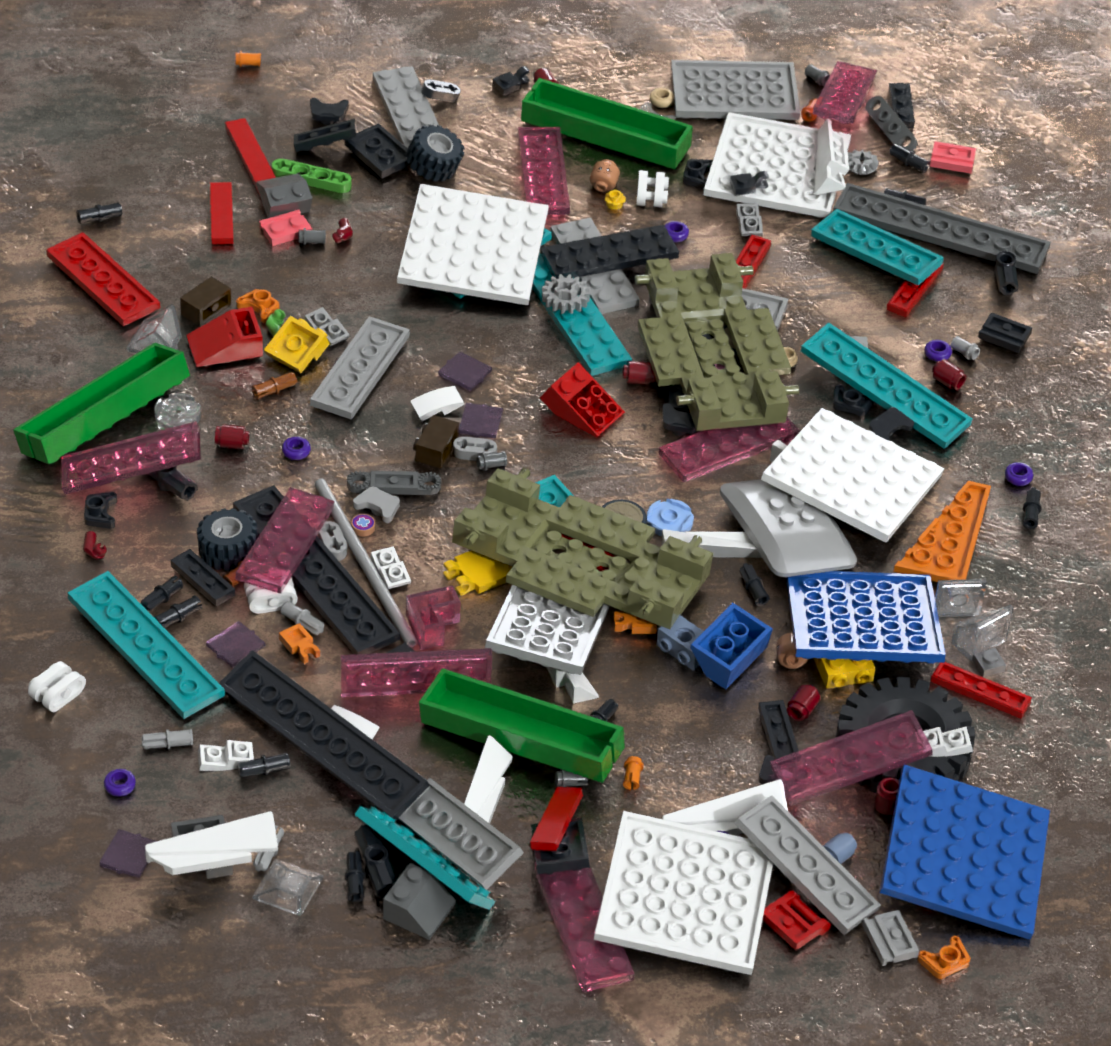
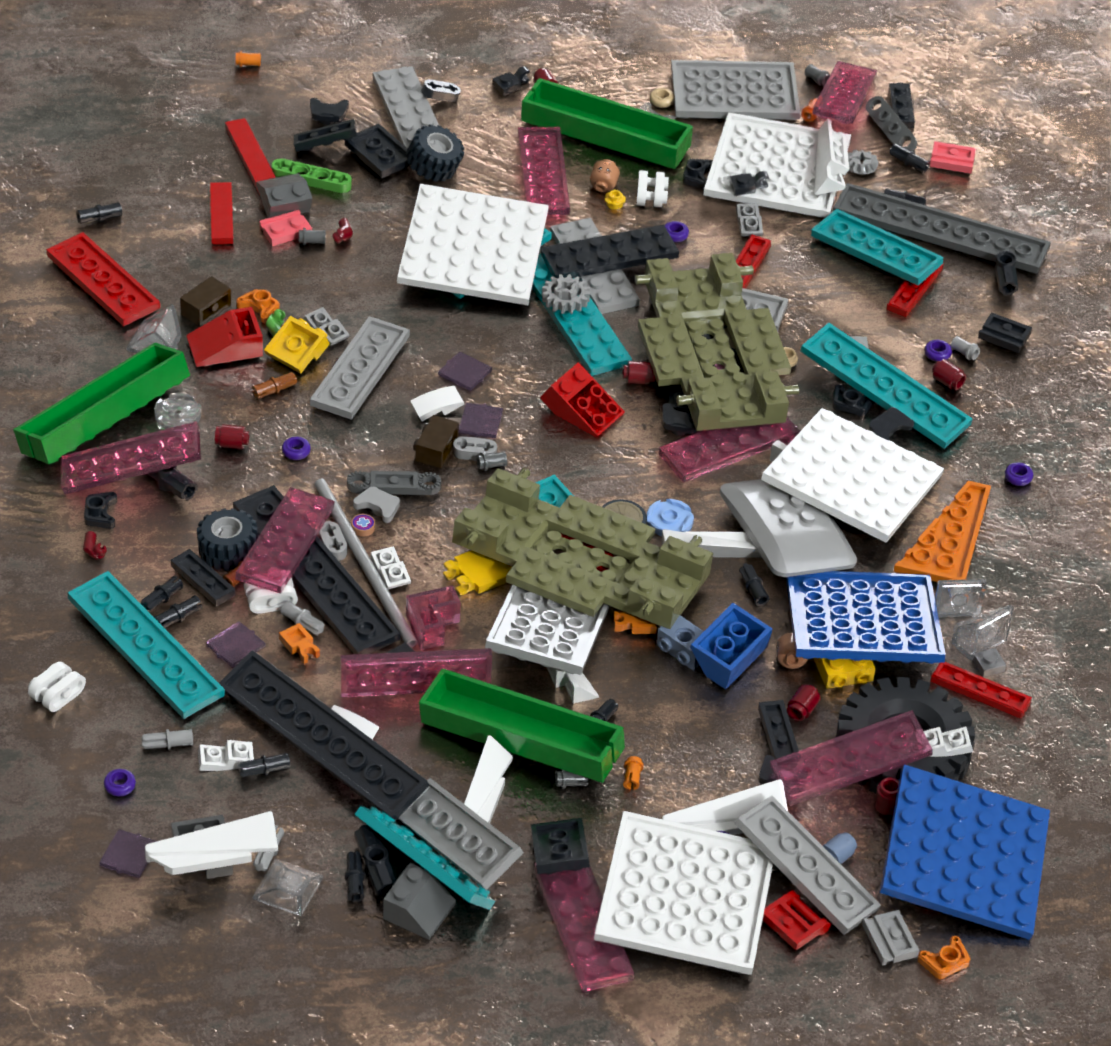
(556, 818): red tile -> none
(1032, 508): black axle -> none

